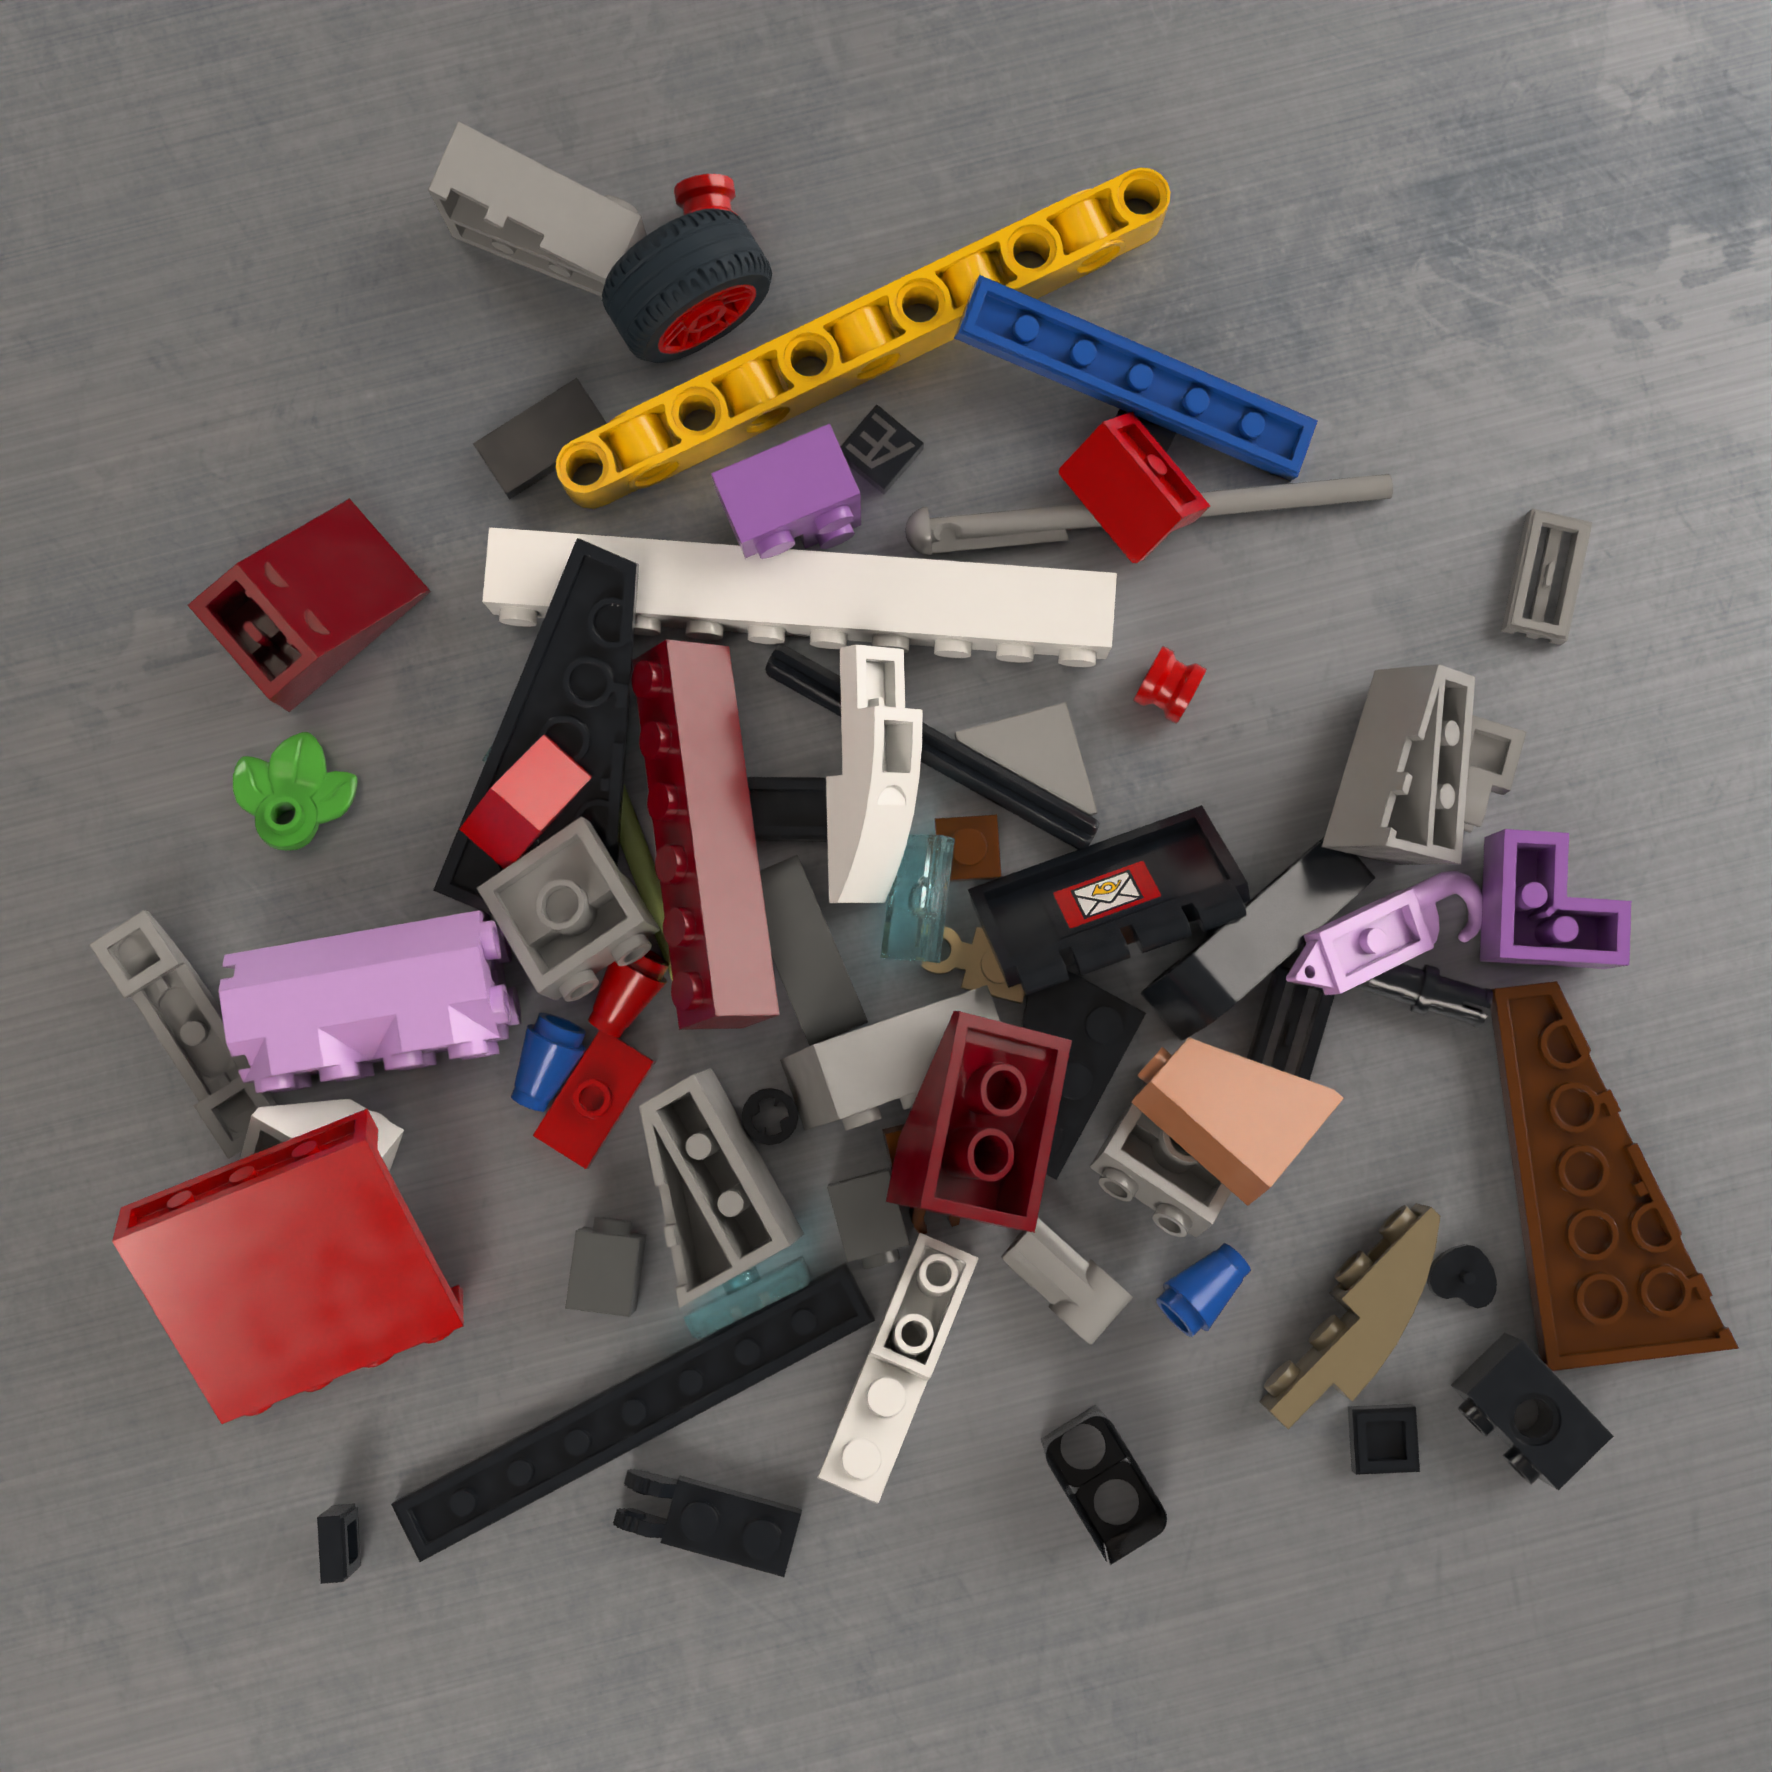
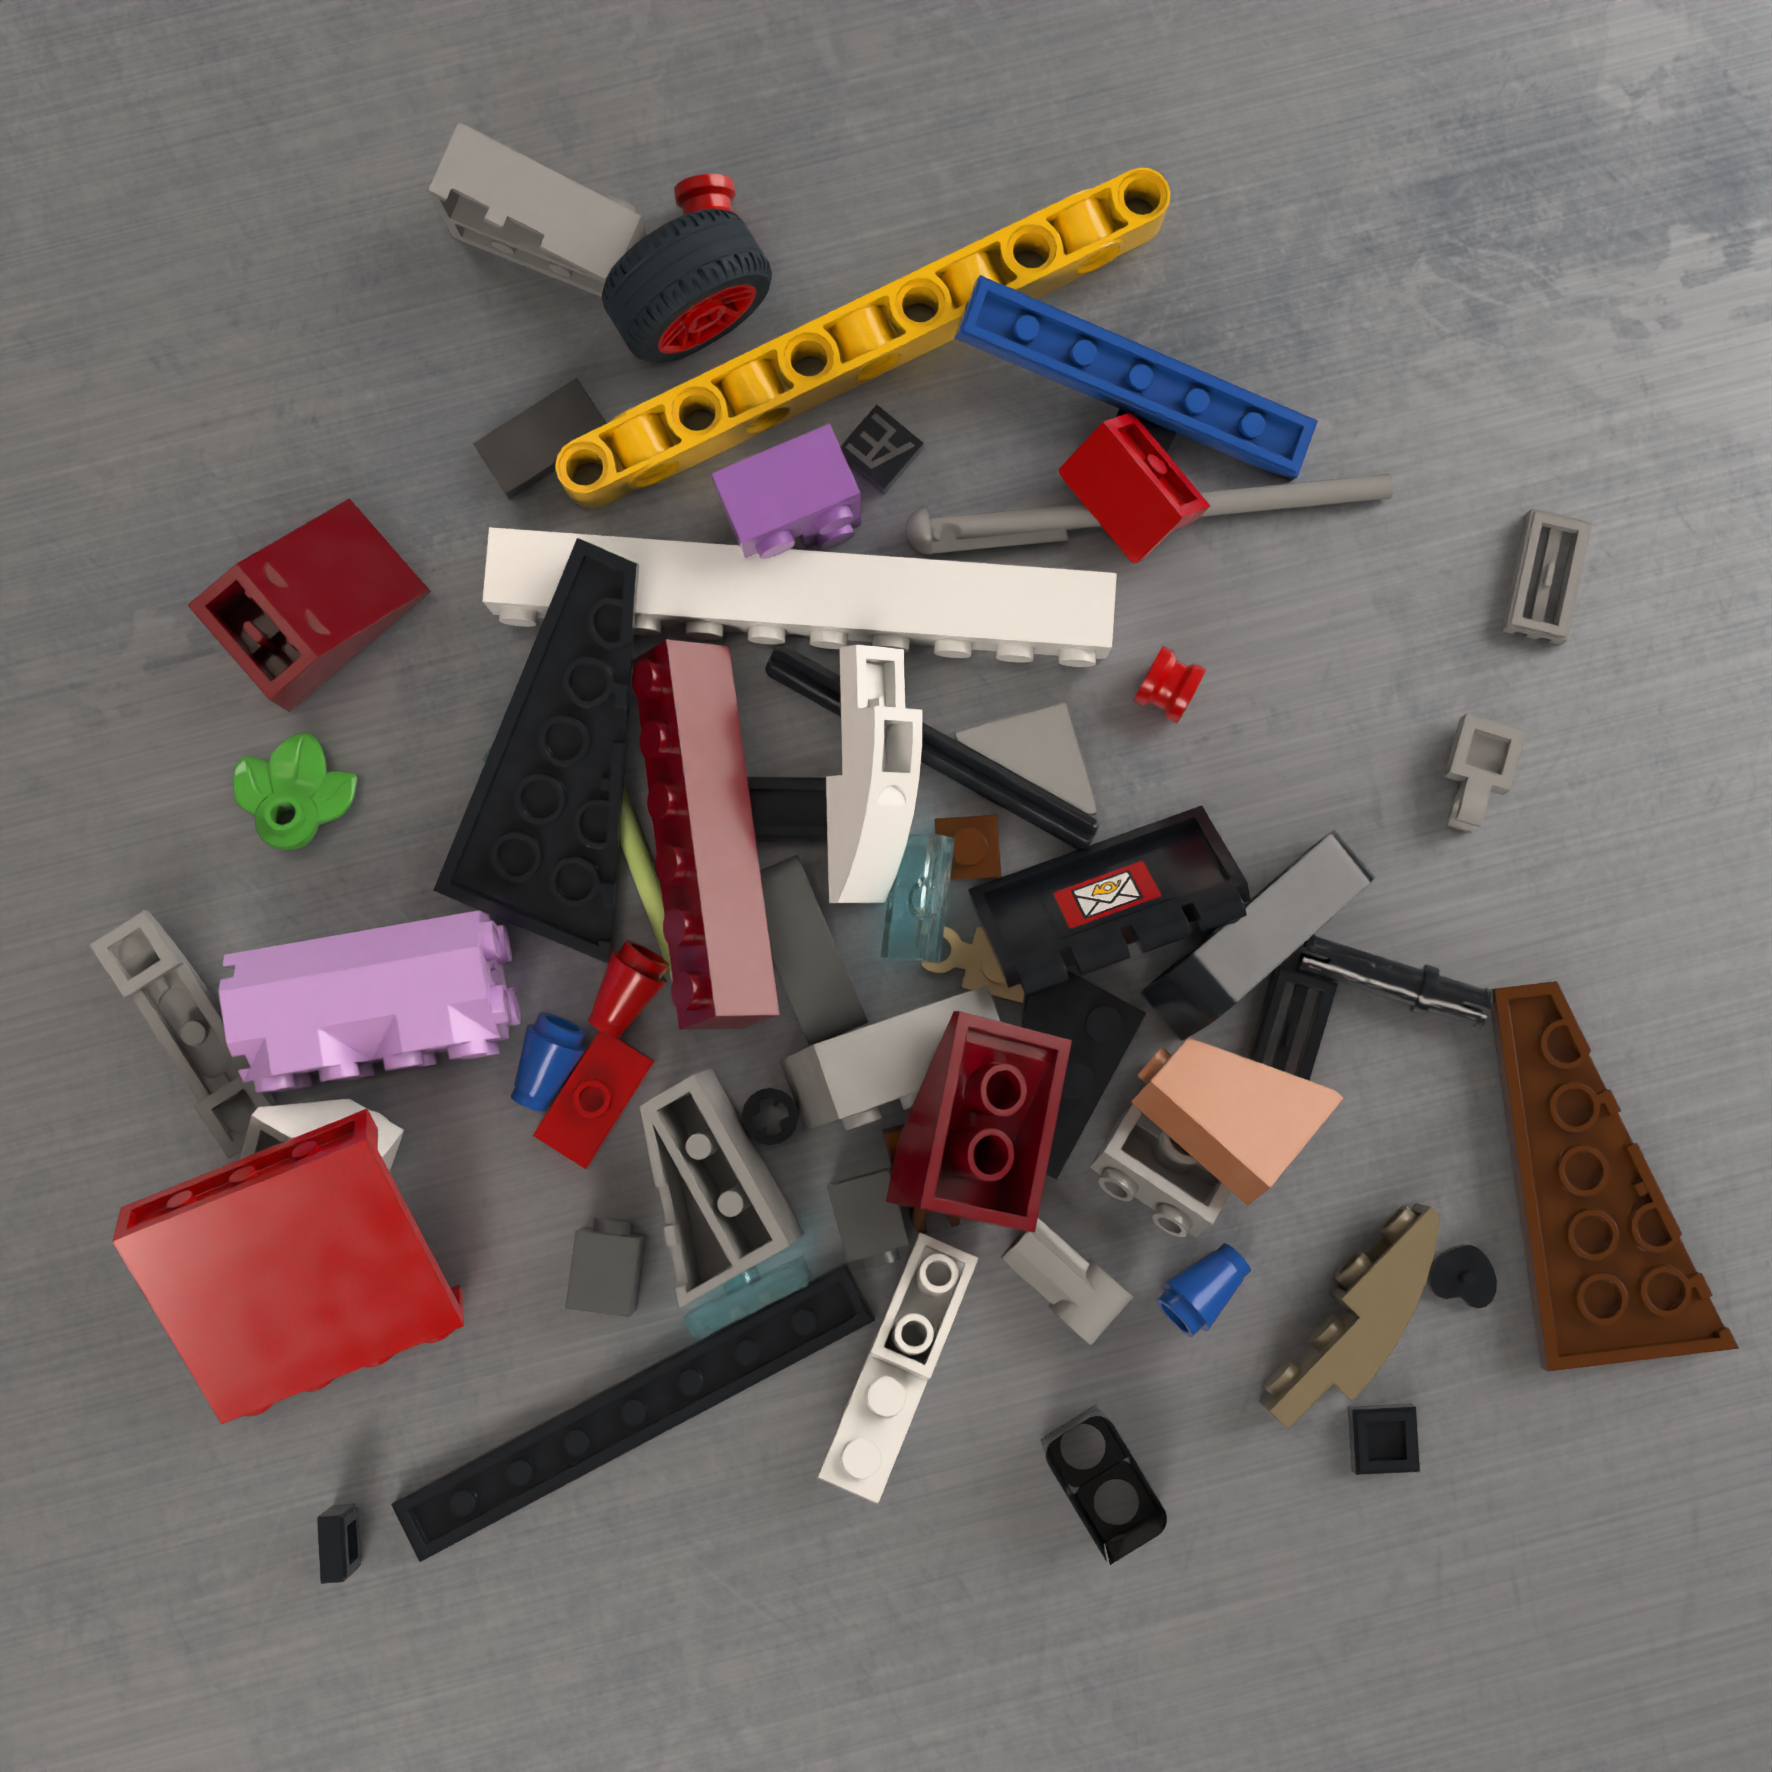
(525, 802): slope -> none
(569, 912): light grey plate -> none
(714, 1521): black hinge -> none
(1383, 934): lavender plate -> none
(1407, 769): light grey wedge -> none
(1529, 910): medium lavender brick -> none
(1564, 1431): black brick -> none

